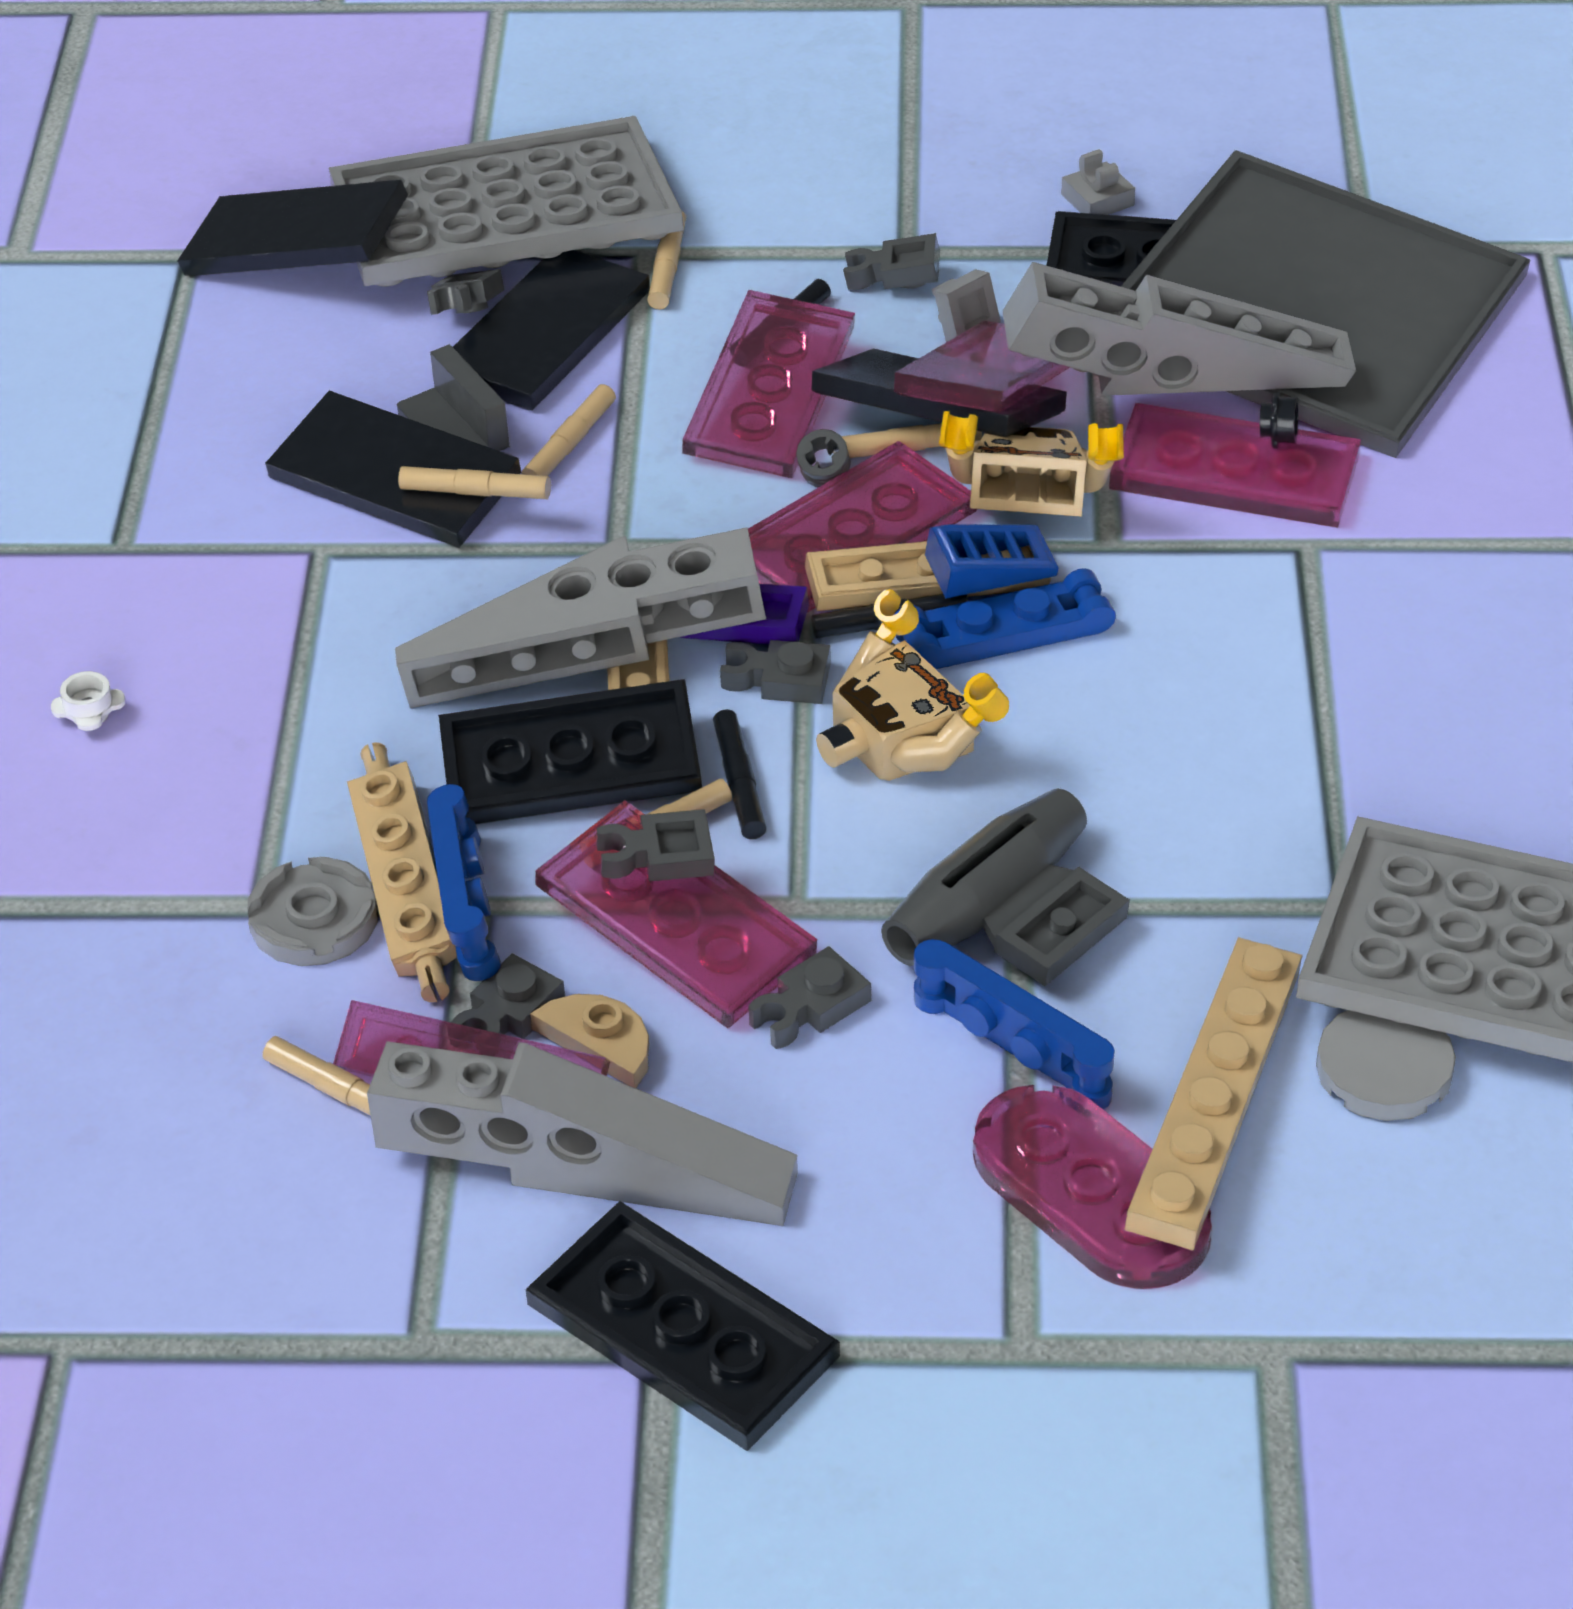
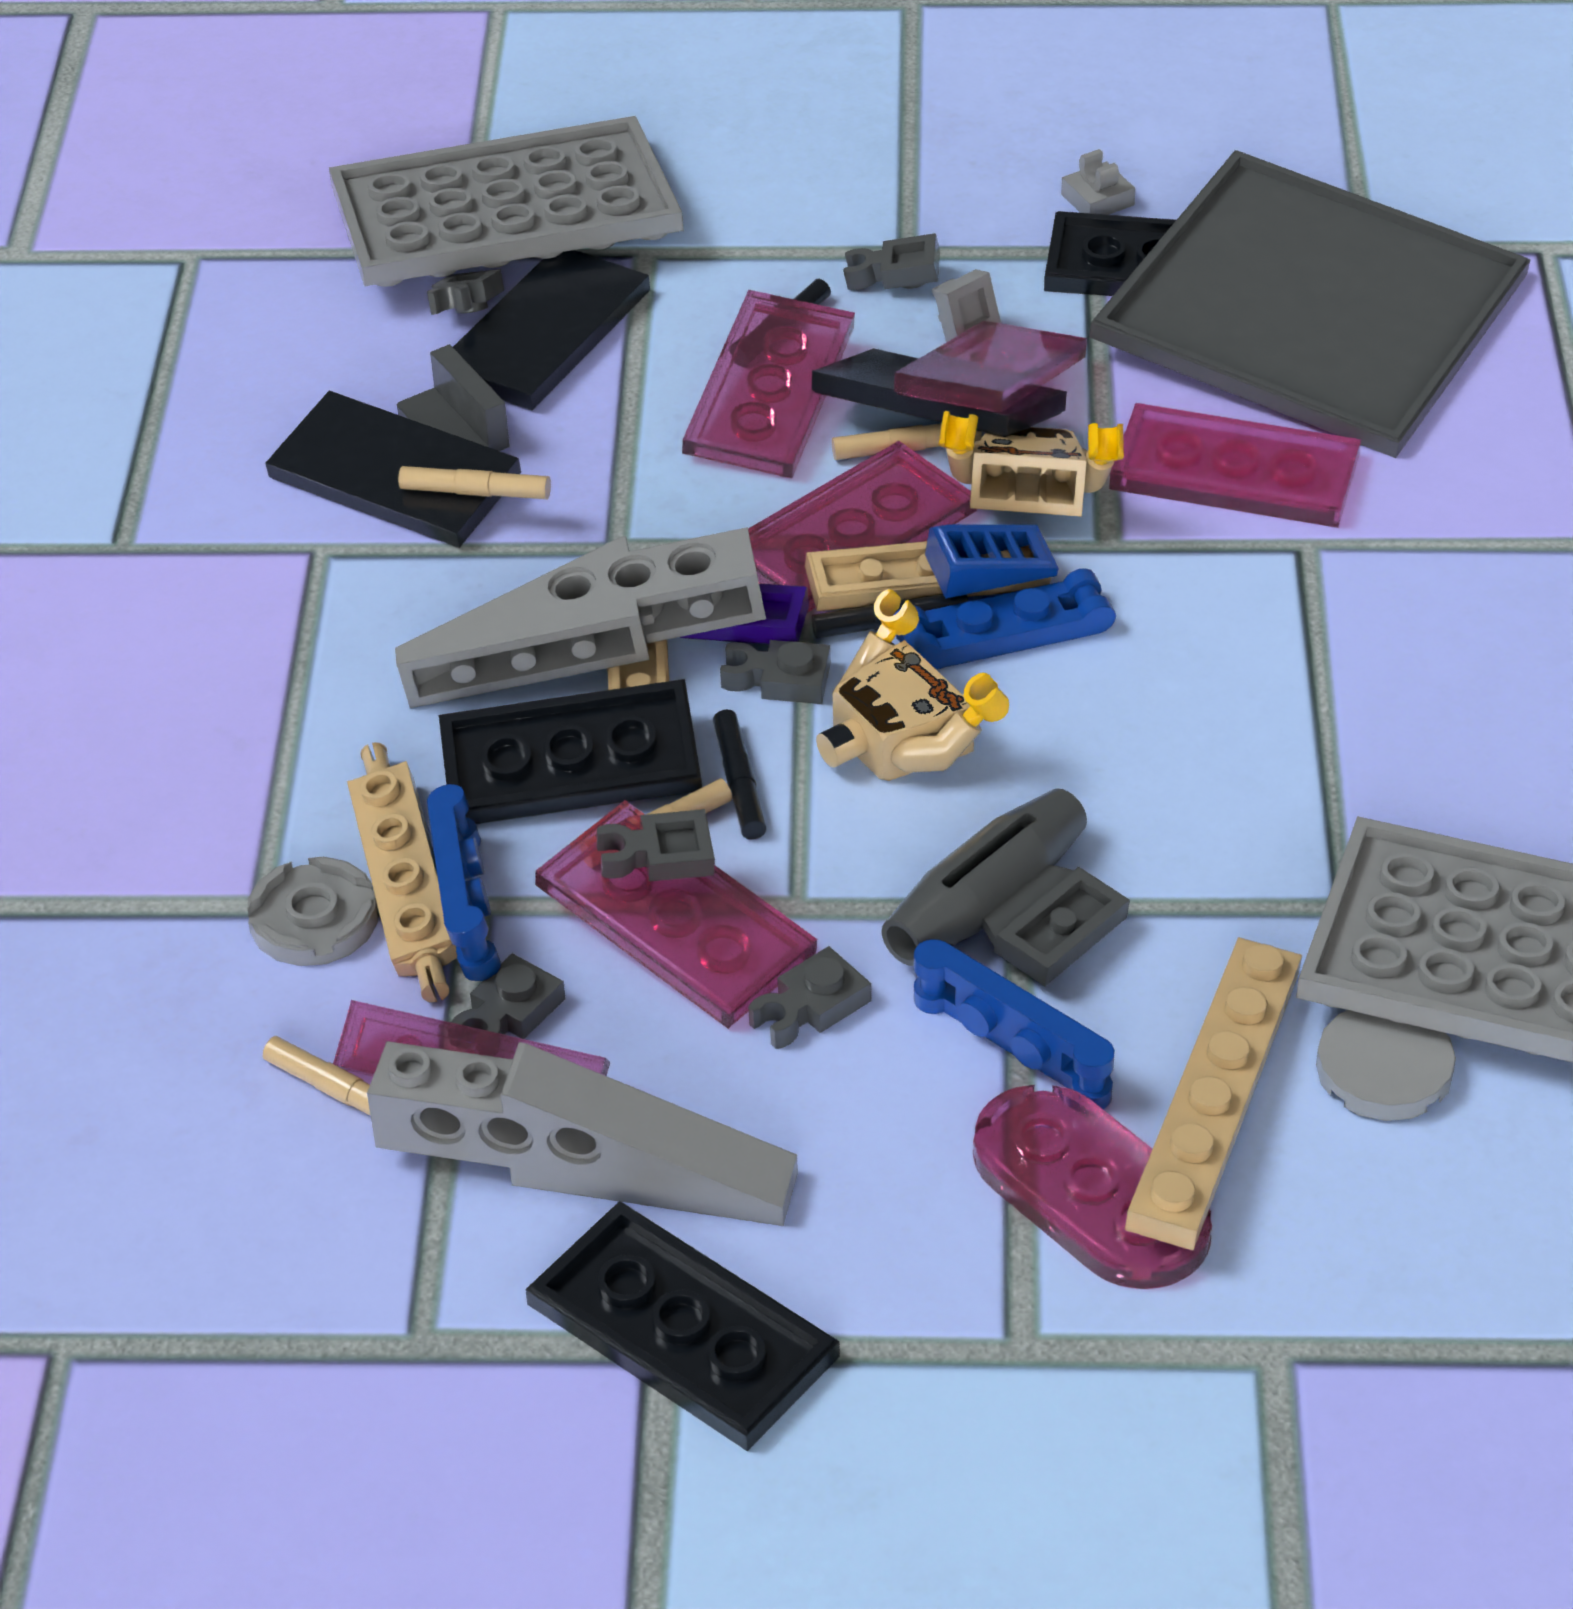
(87, 700): white plate -> none
(293, 228): black tile -> none
(571, 432): tan piece -> none
(598, 1028): tan plate -> none
(665, 268): tan piece -> none
(820, 440): dark grey bush -> none
(1169, 337): light grey brick -> none
(1279, 419): black plate -> none

